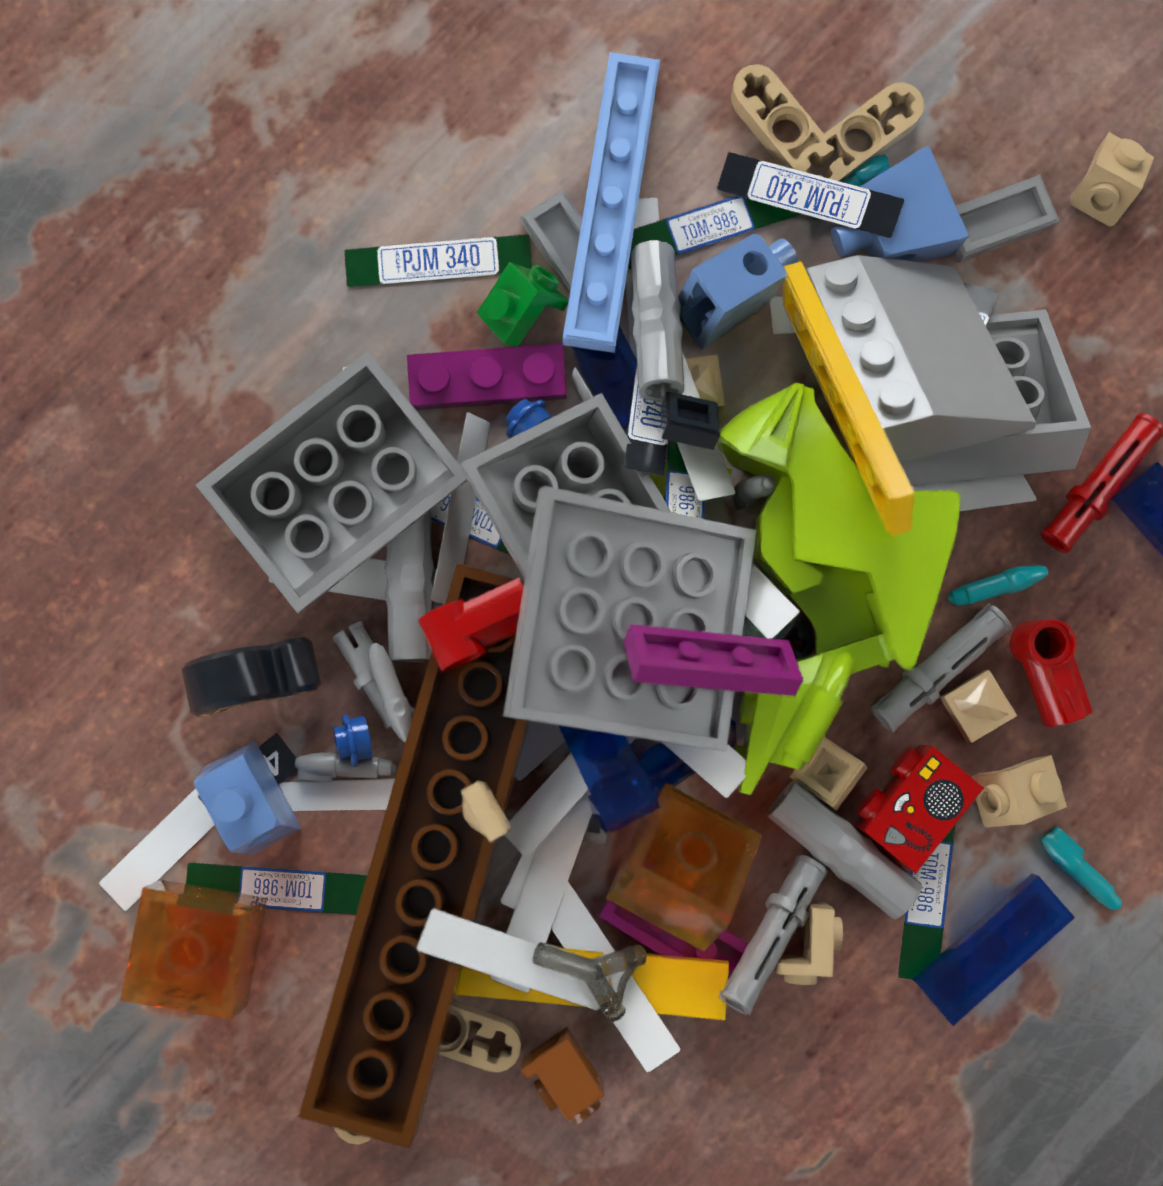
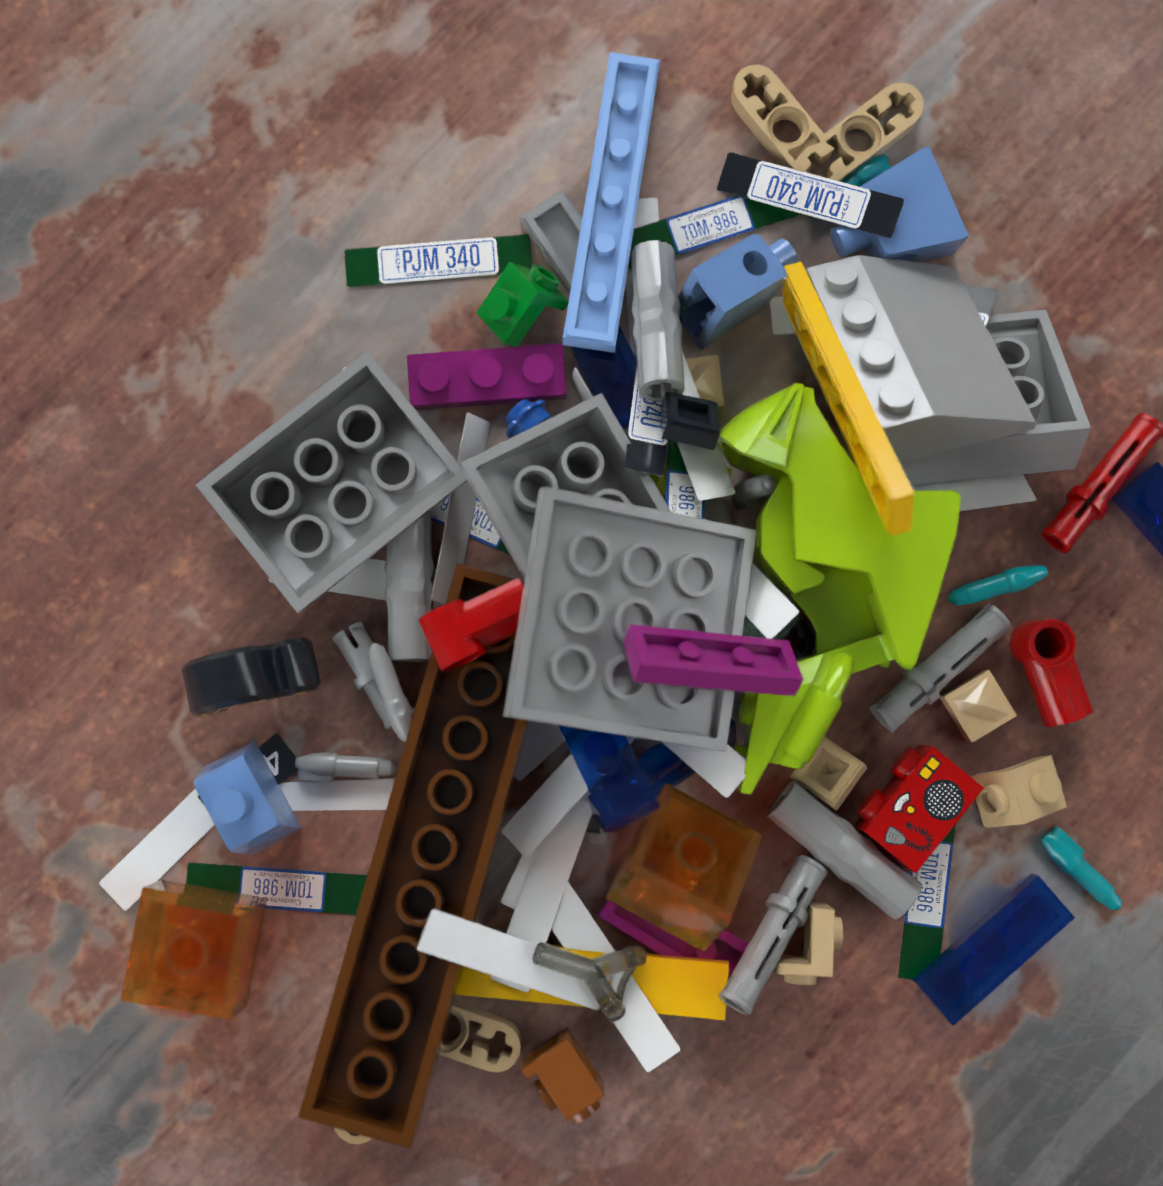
(353, 739): blue plate -> none
(483, 811): tan tile -> none
(1006, 217): light grey tile -> none
(1112, 179): tan bracket -> none

